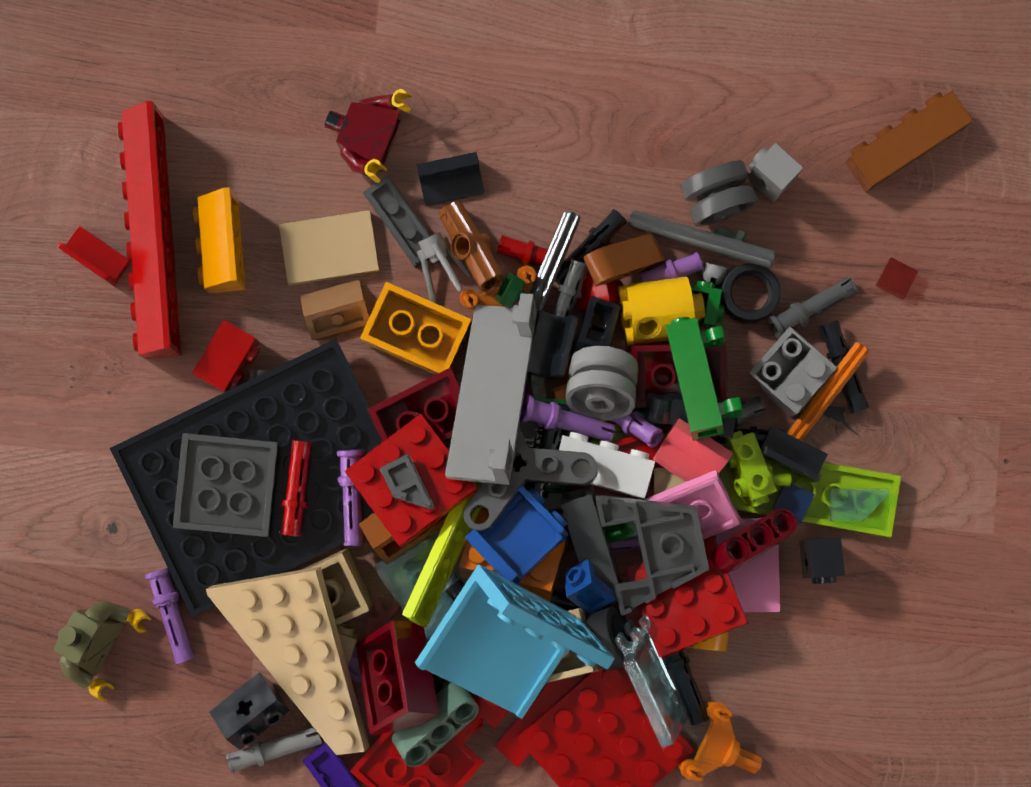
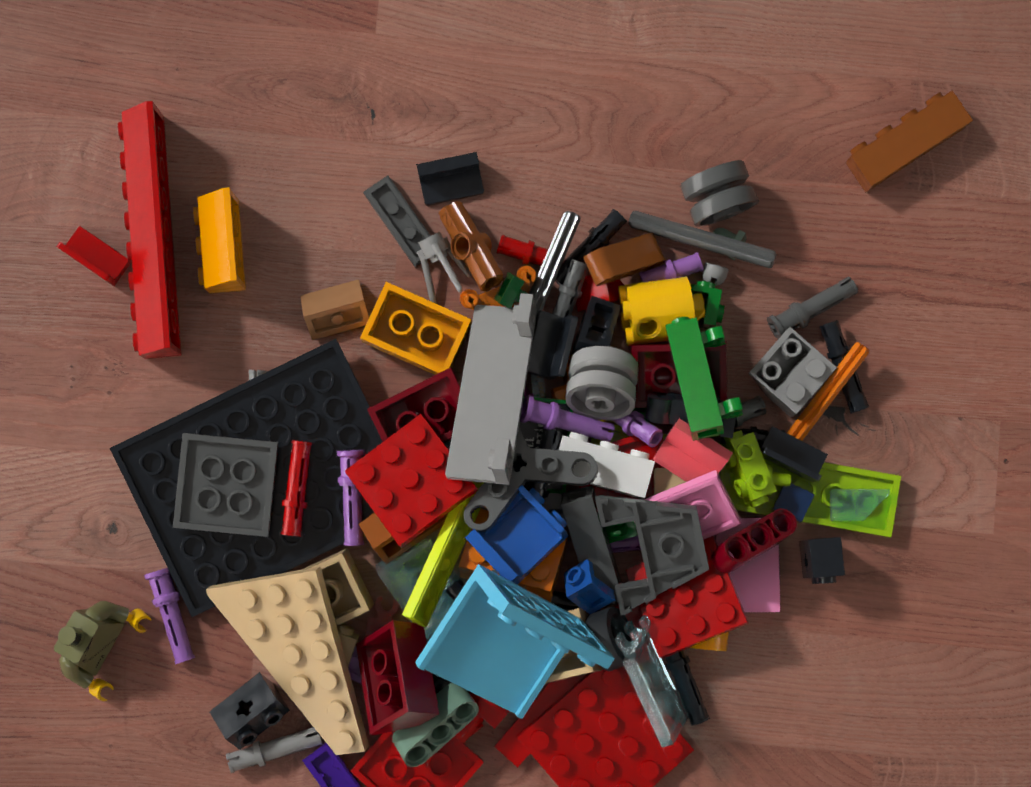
(227, 357): red brick -> none
(329, 247): tan tile -> none
(368, 131): dark red torso -> none
(406, 482): dark grey tile -> none
(719, 747): orange axle -> none
(771, 283): black tyre -> none
(773, 171): light grey brick -> none
(896, 278): clear red tile -> none

